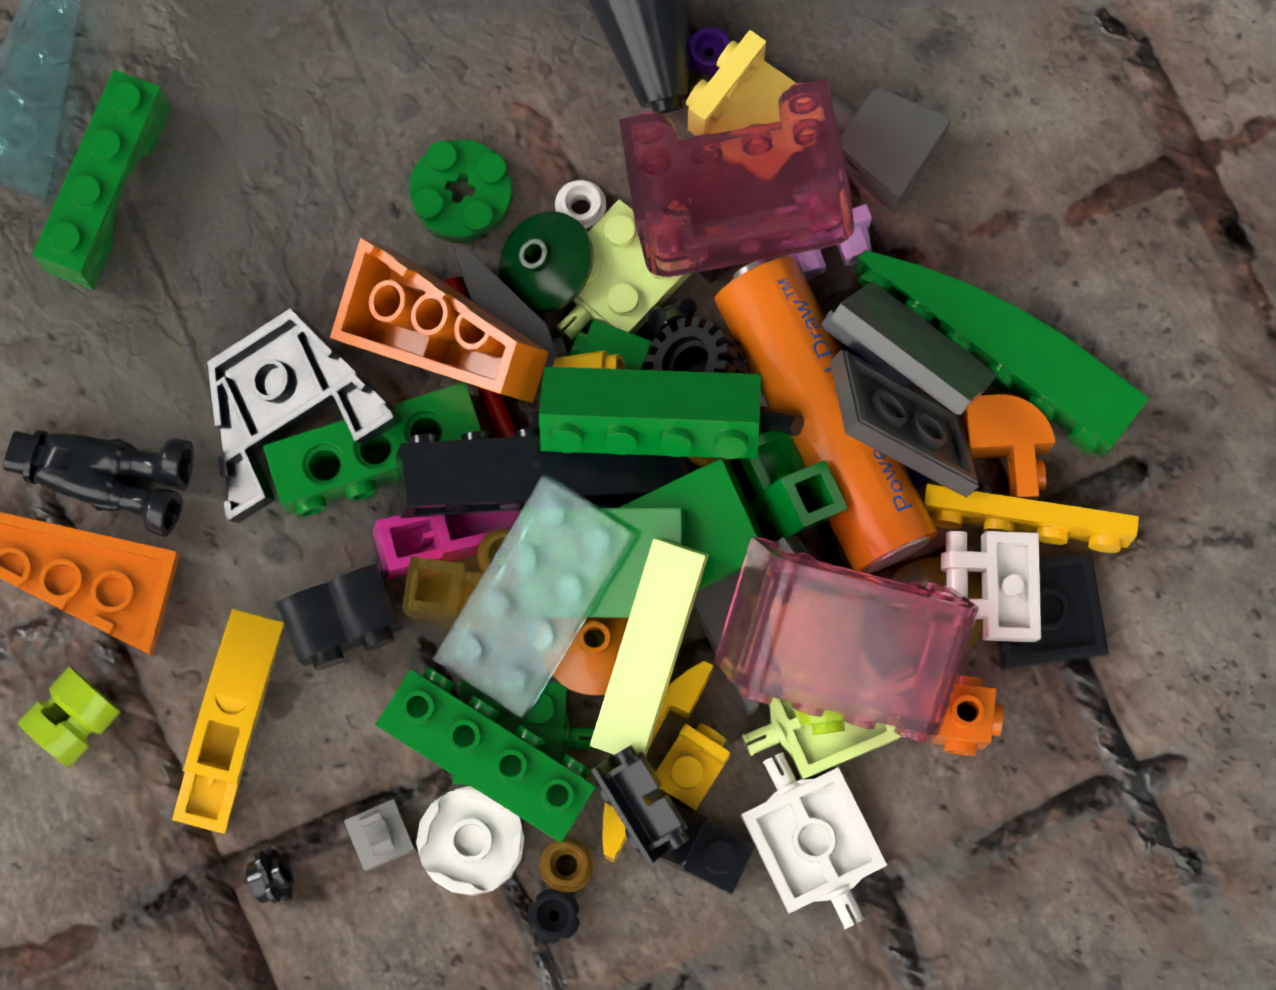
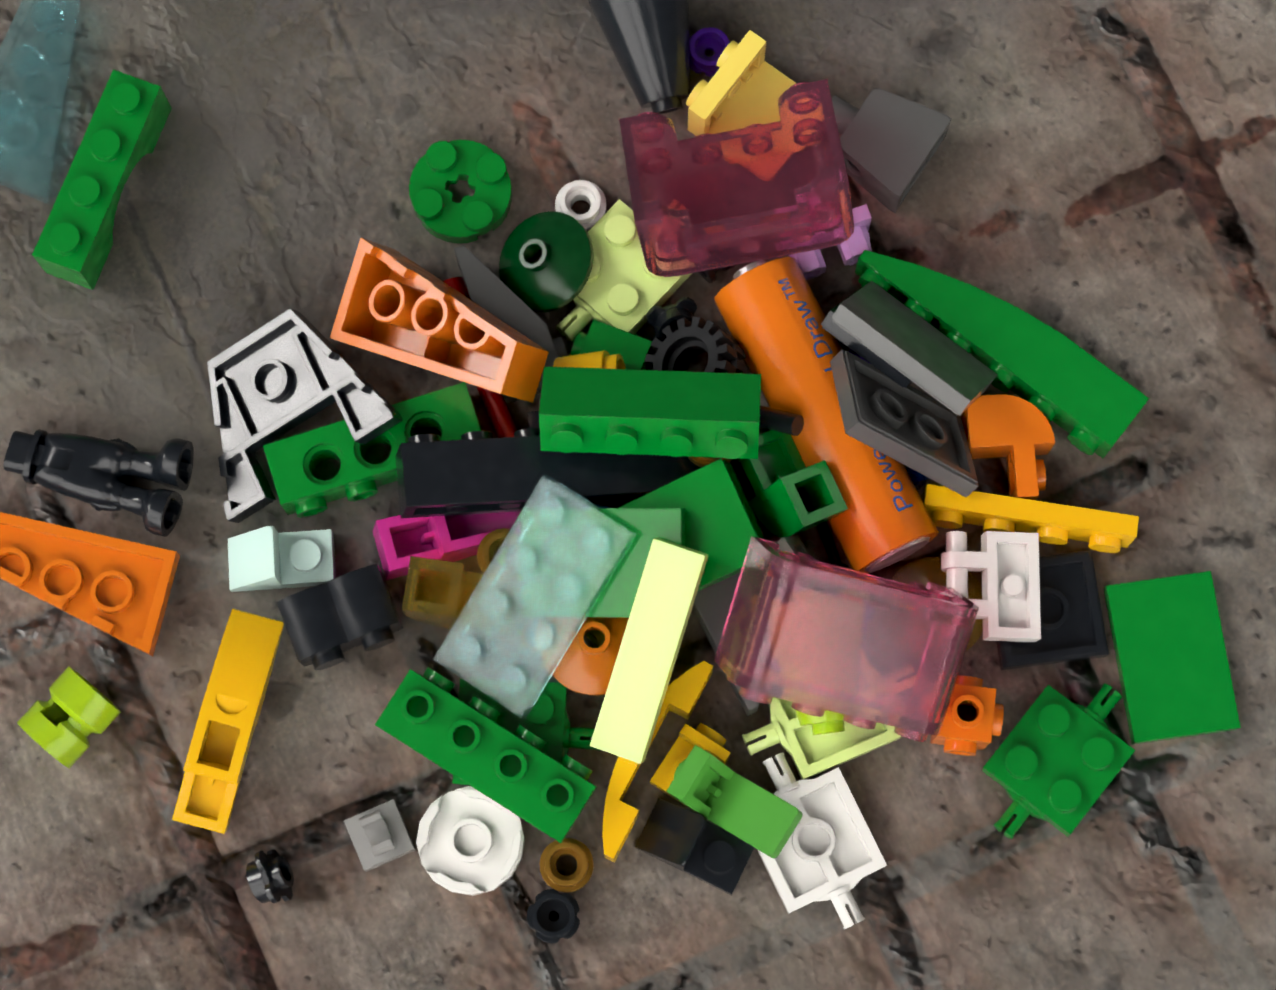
(280, 560): none -> light aqua slope
(649, 826): black hinge -> none
(734, 802): none -> bright green bracket
(1058, 761): none -> green plate
(1171, 657): none -> green tile

